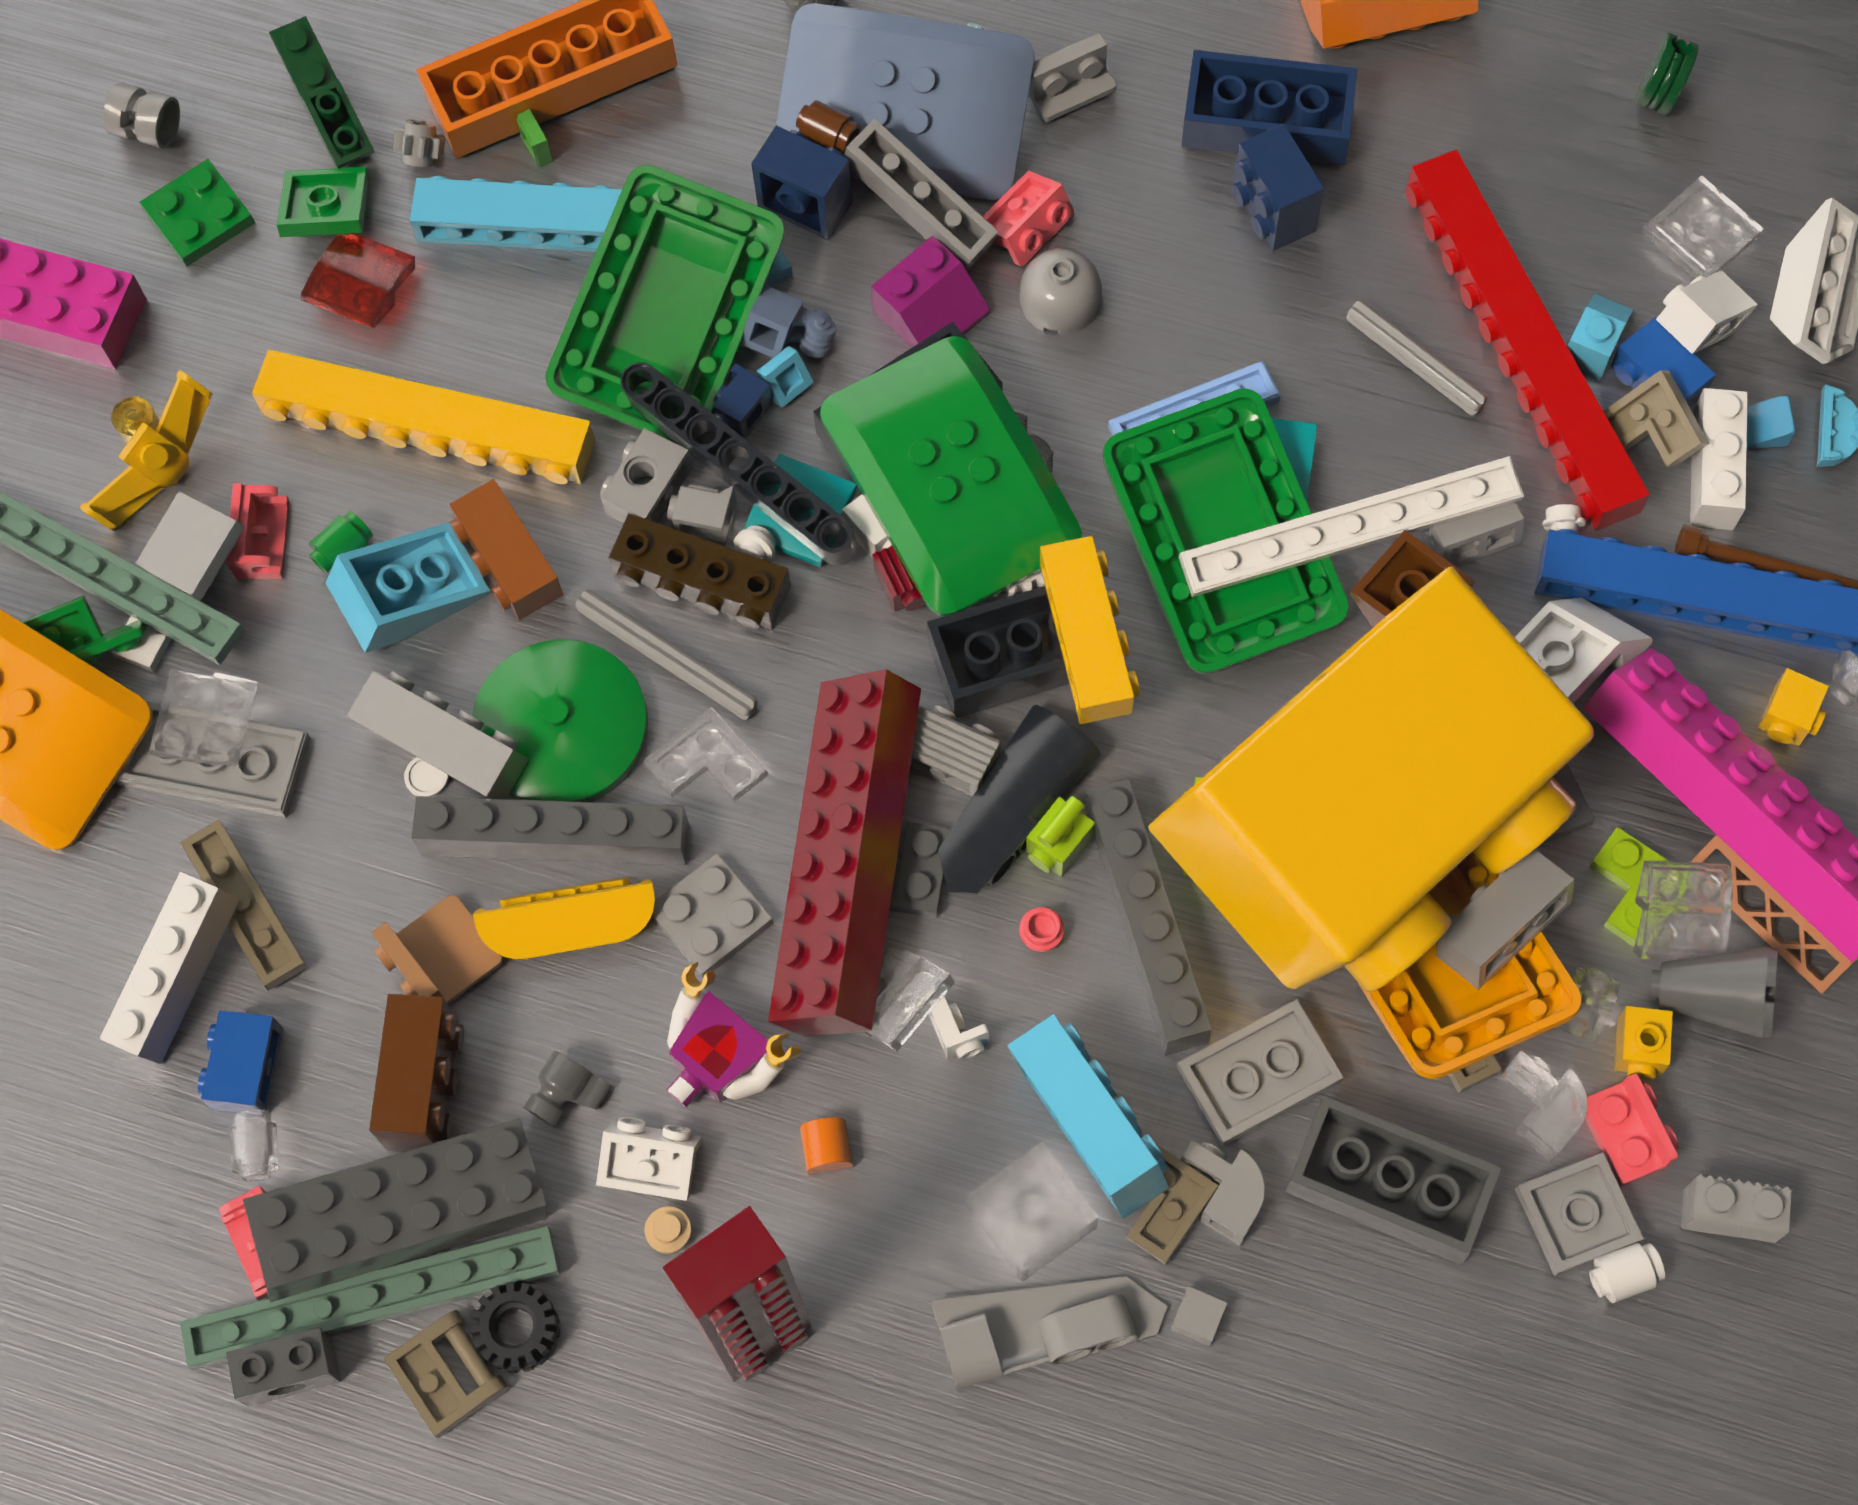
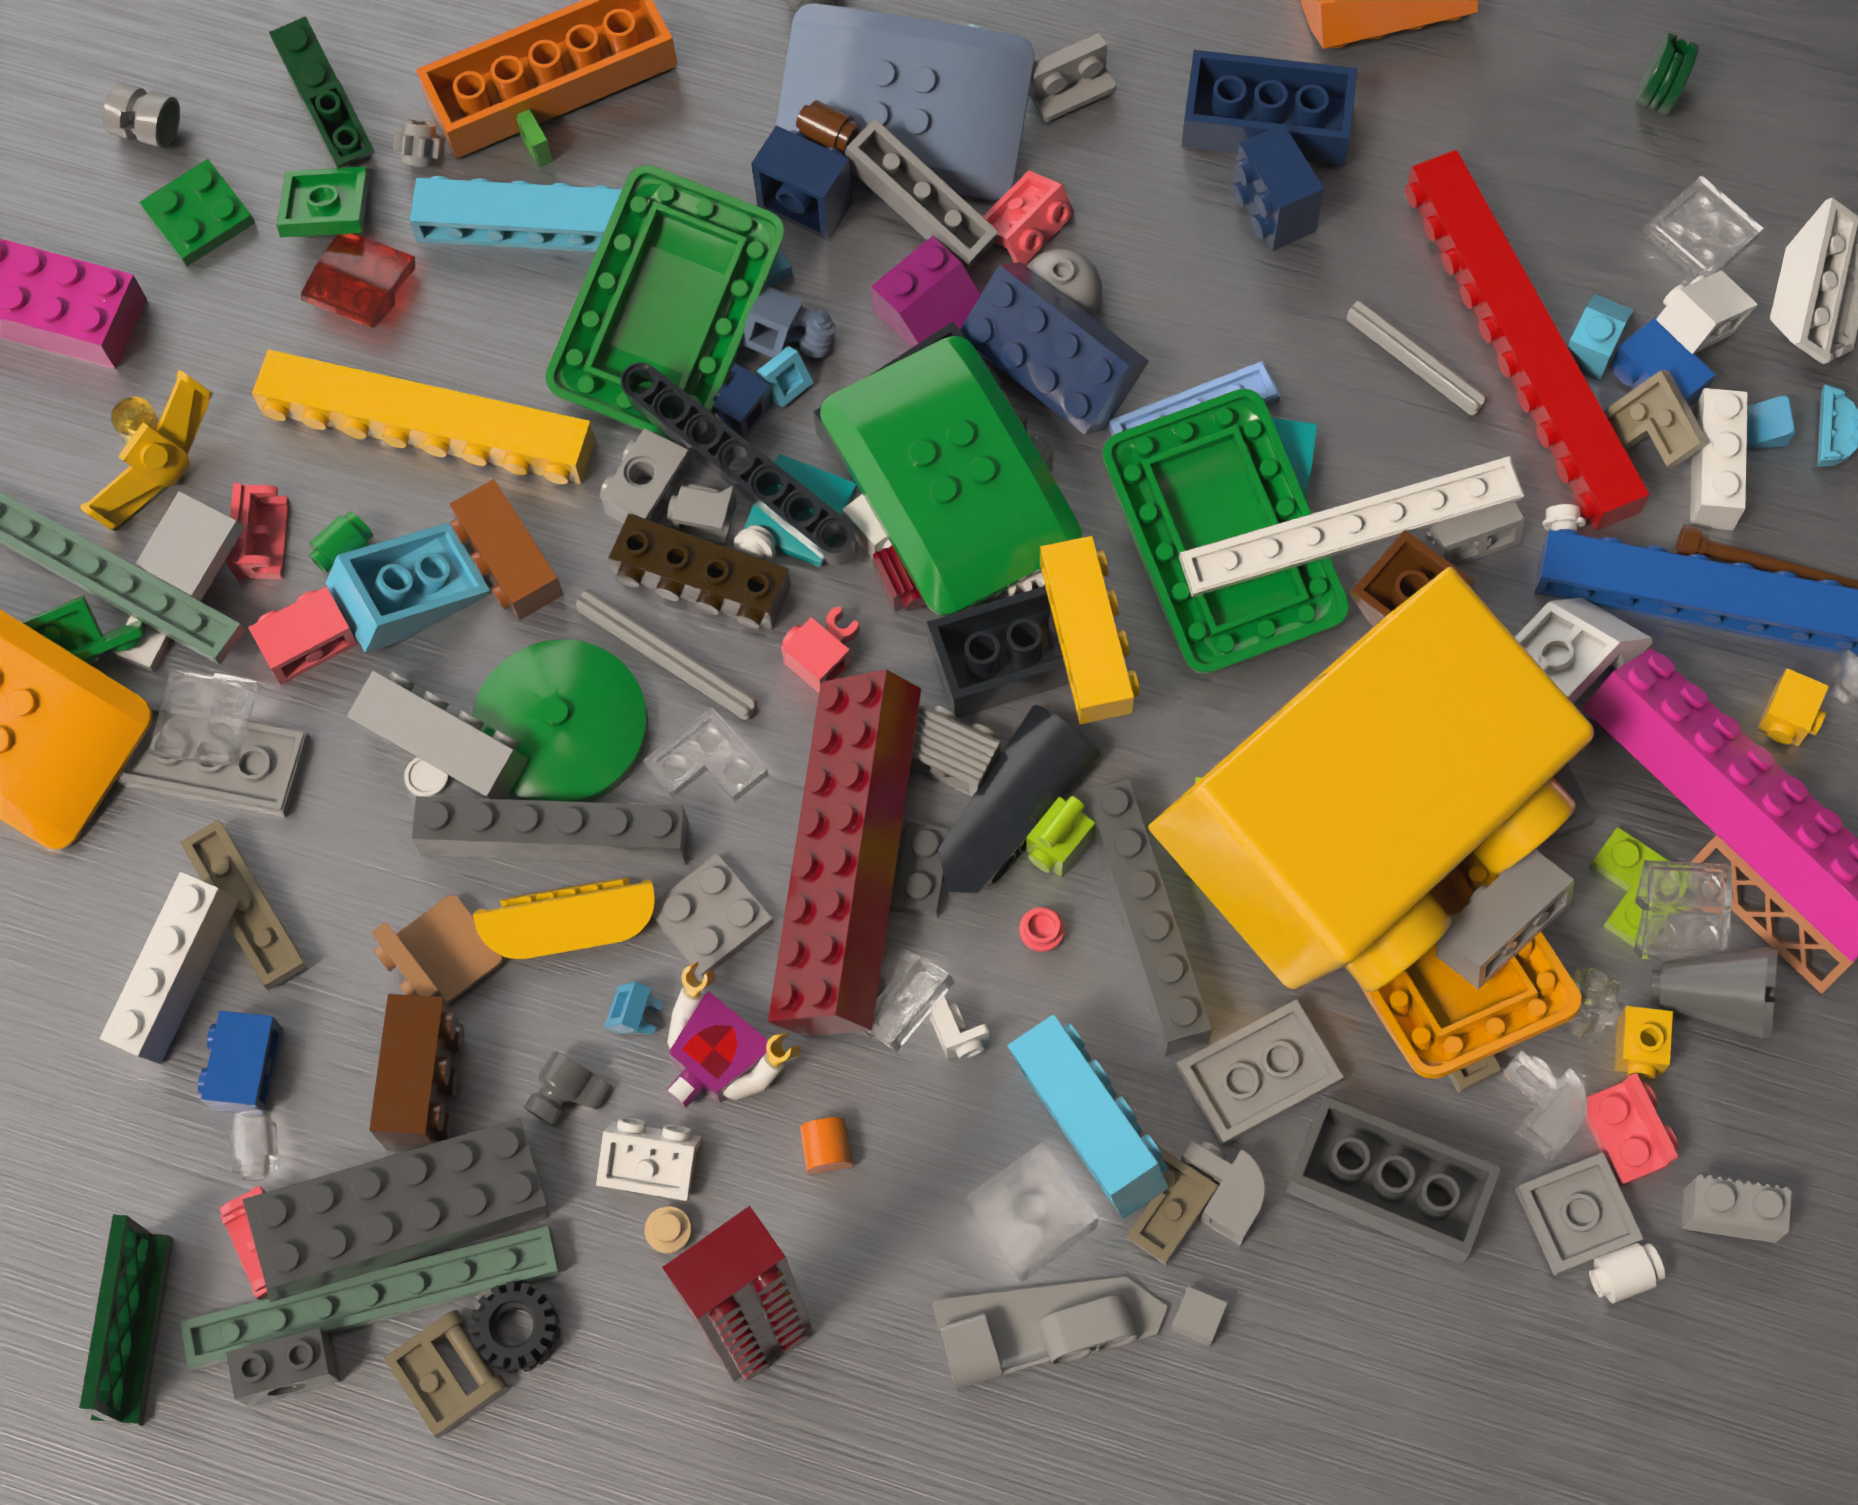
(126, 1323): none -> dark green fence
(302, 635): none -> coral brick
(628, 1007): none -> dark azure tile
(817, 652): none -> coral brick
(1053, 347): none -> dark blue brick

